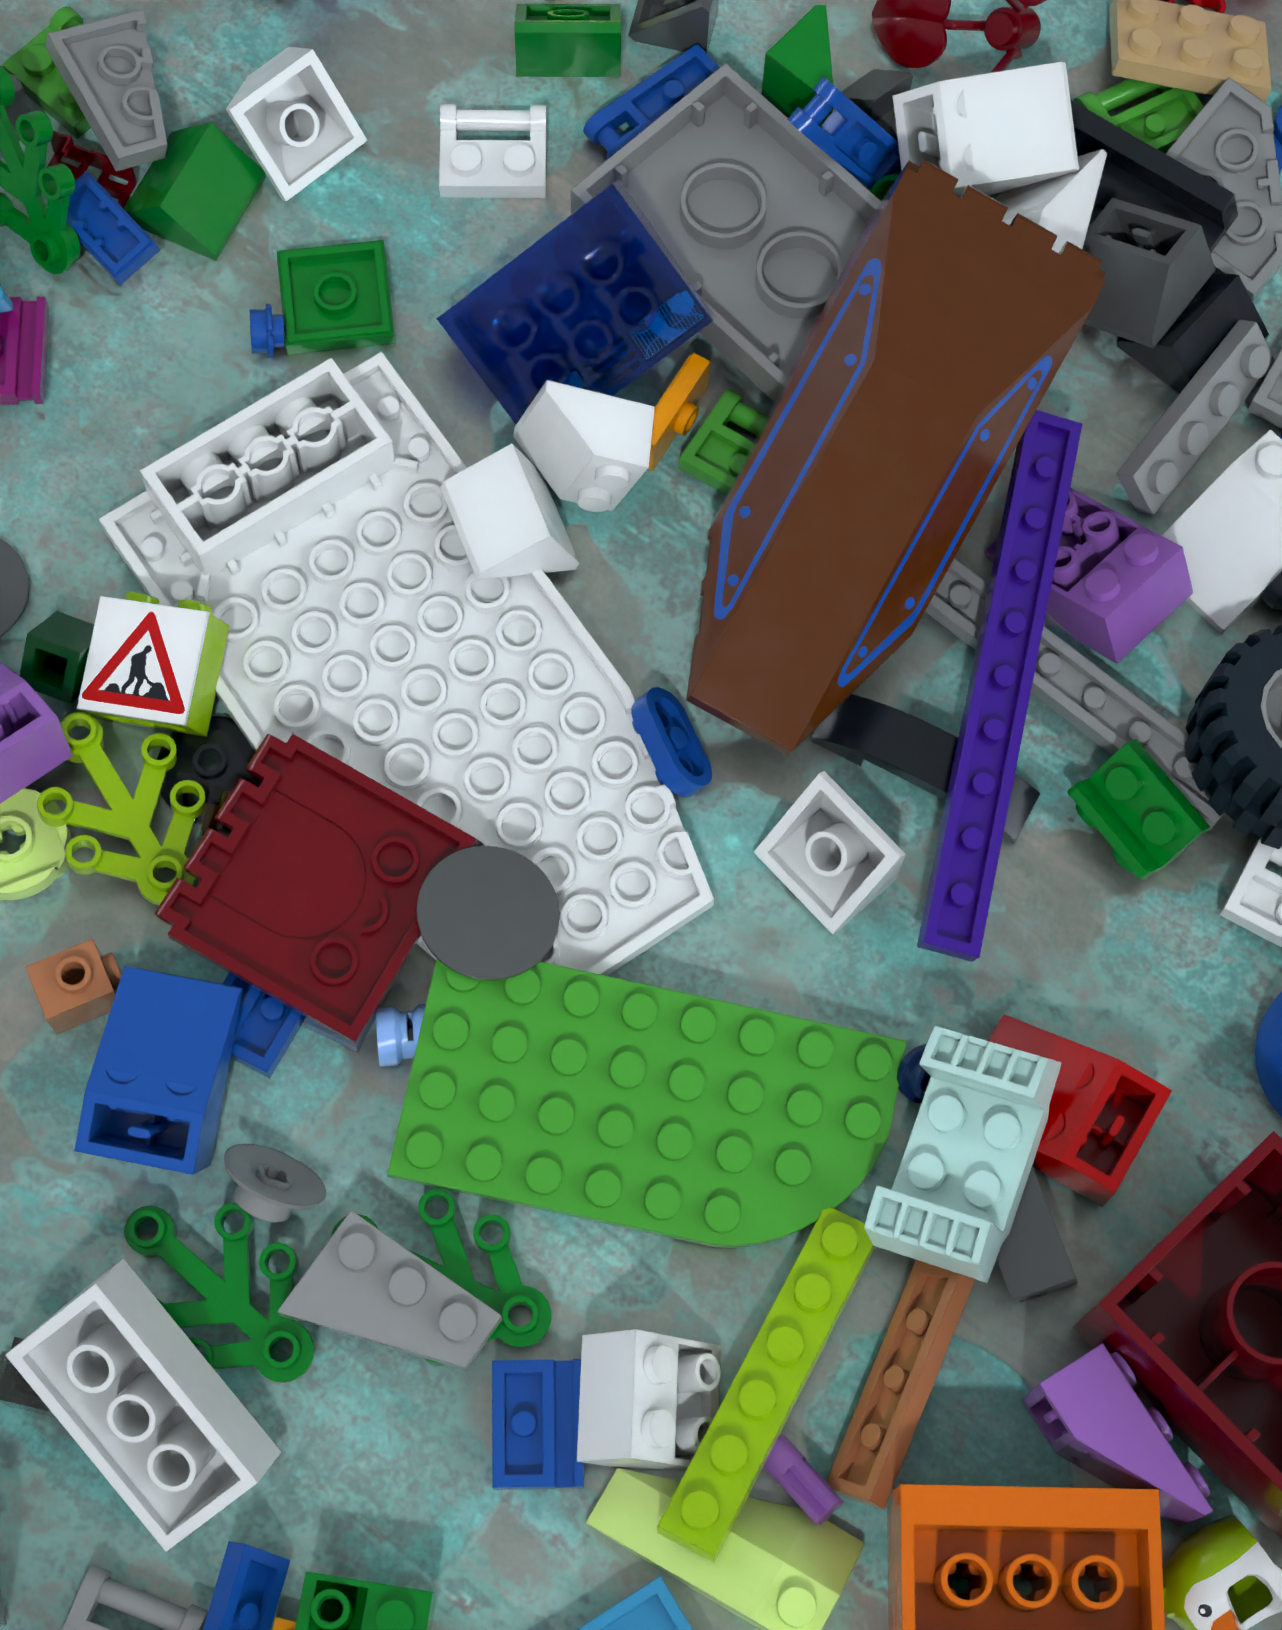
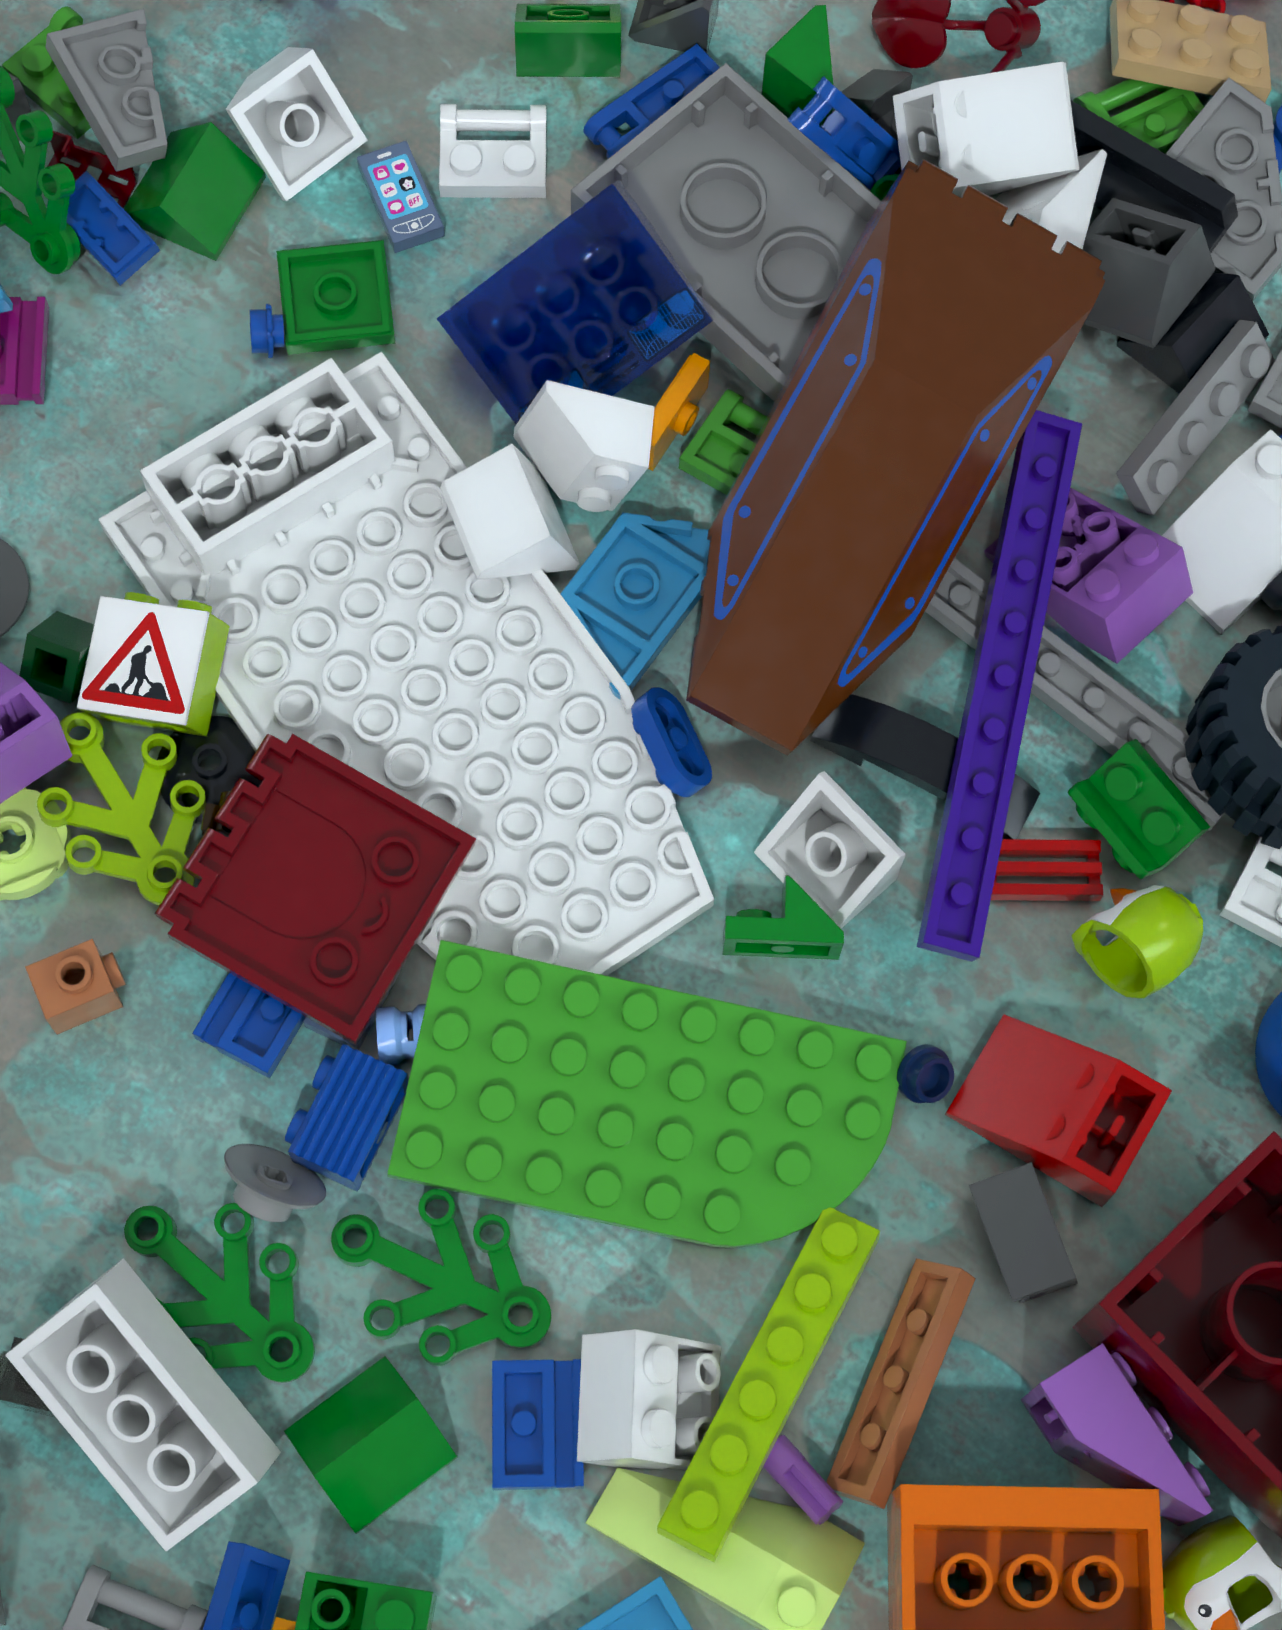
(160, 1072): blue slope -> none
(347, 1116): none -> blue brick
(370, 1444): none -> green slope
(388, 1295): light grey wing -> none
(400, 196): none -> tile
(488, 913): dark grey shield -> none
(639, 589): none -> dark azure wing
(799, 933): none -> green slope
(965, 1154): light aqua plate -> none
(1049, 849): none -> red tile
(1153, 942): none -> lime piece

